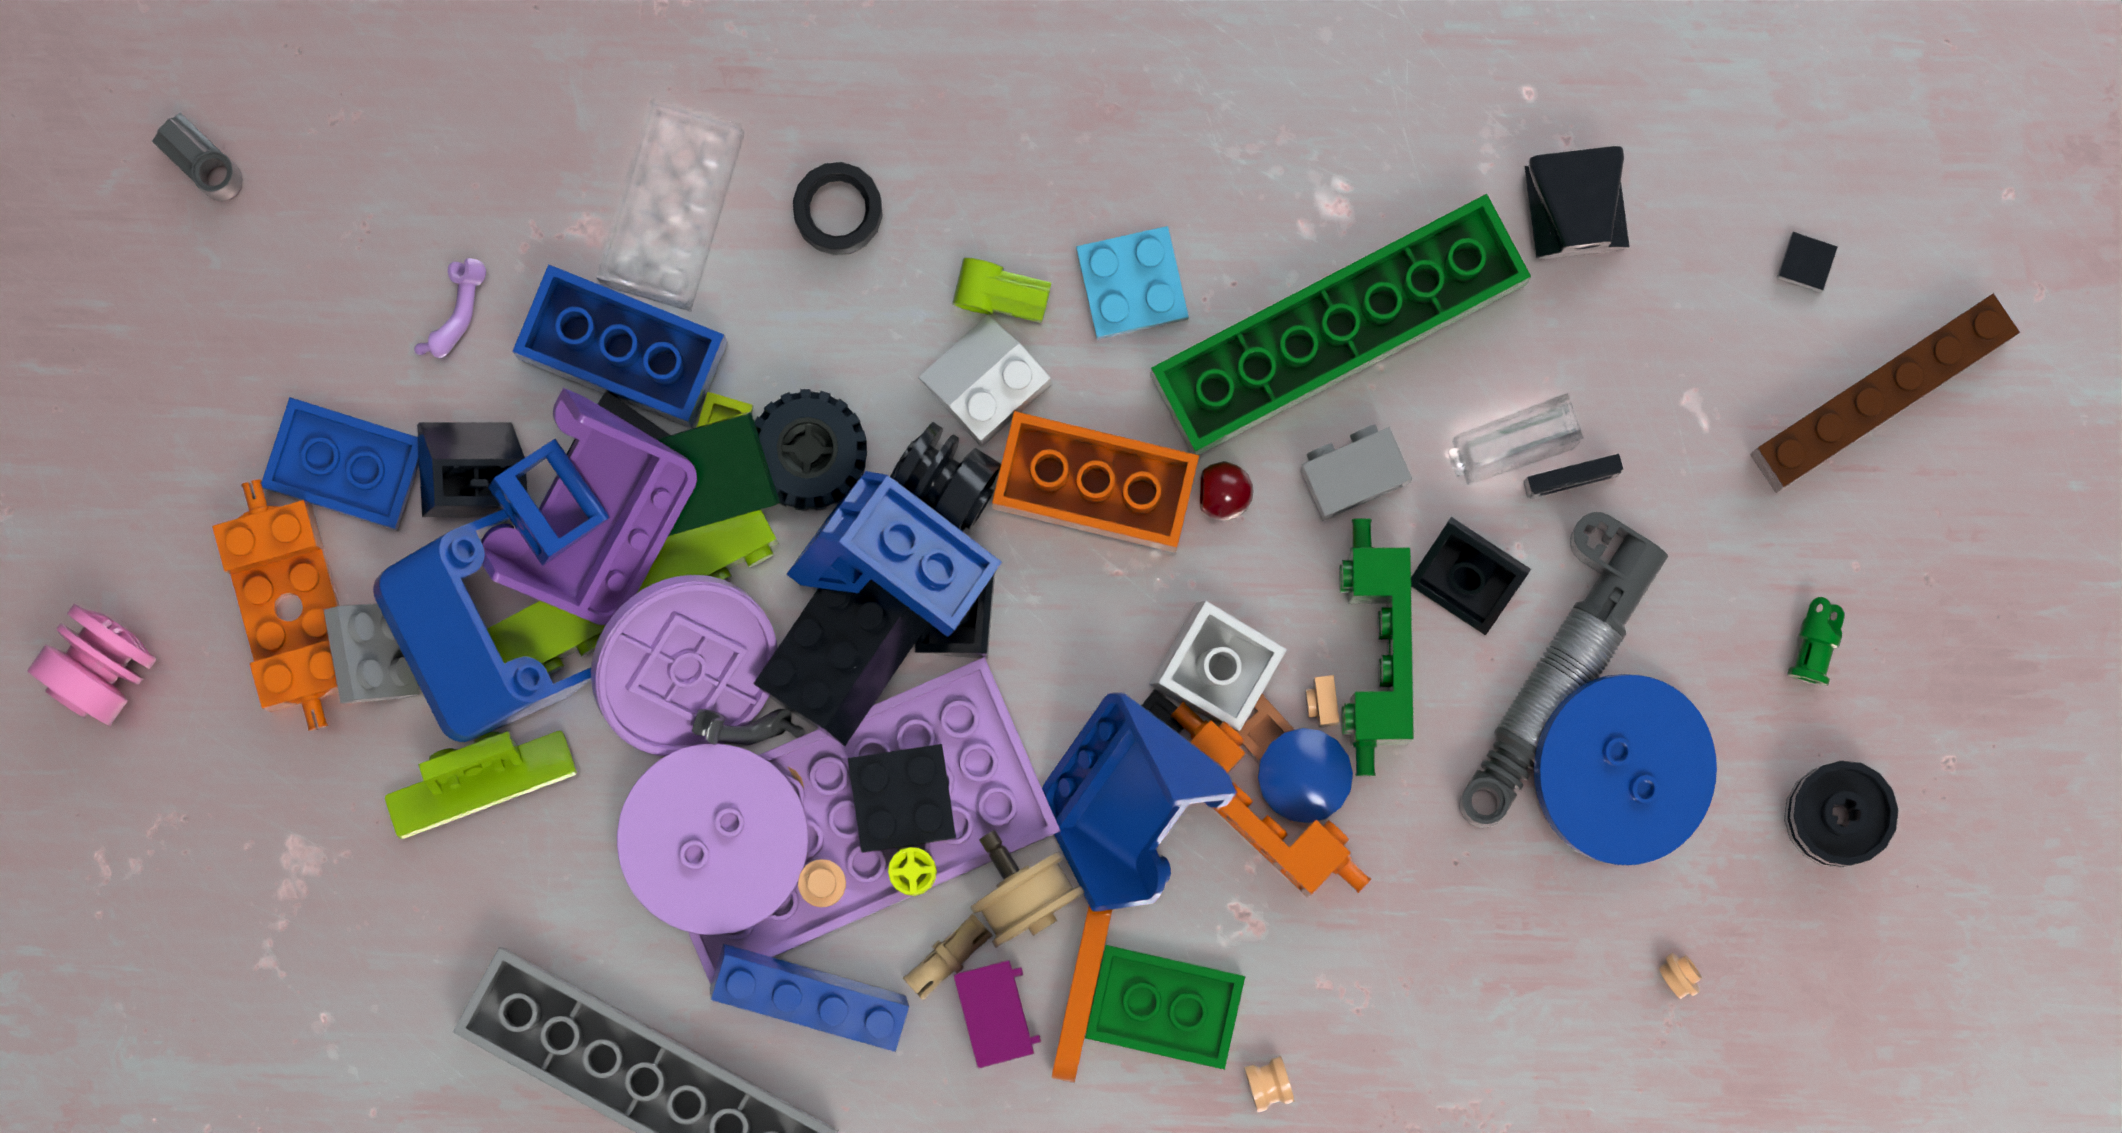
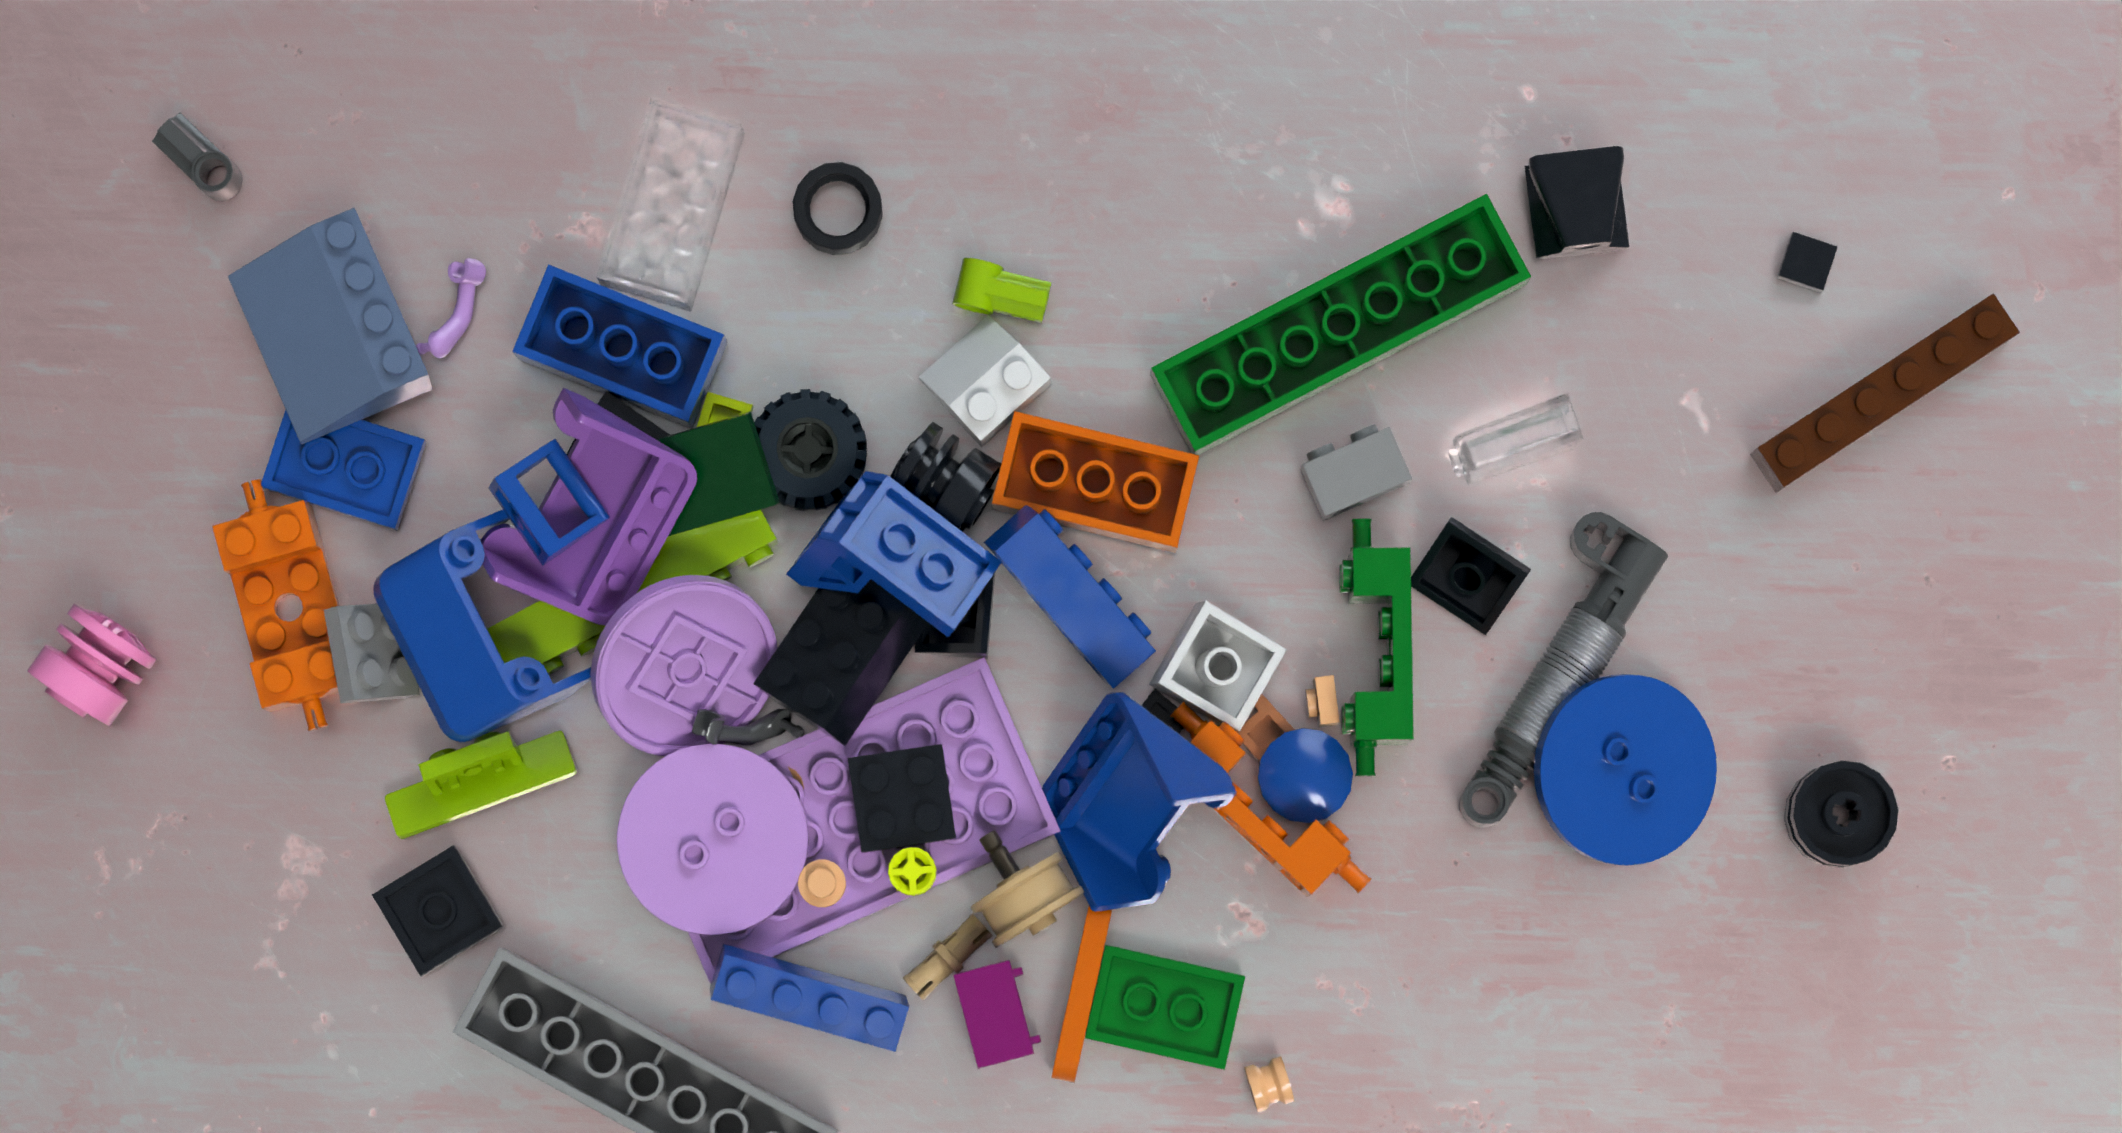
(329, 327): none -> sand blue slope
(438, 910): none -> black plate
(461, 463): black slope -> none
(1070, 596): none -> blue brick
(1132, 282): medium azure plate -> none
(1225, 491): dark red piece -> none
(1573, 476): black tile -> none
(1681, 975): light nougat plate -> none
(1819, 639): green piece -> none

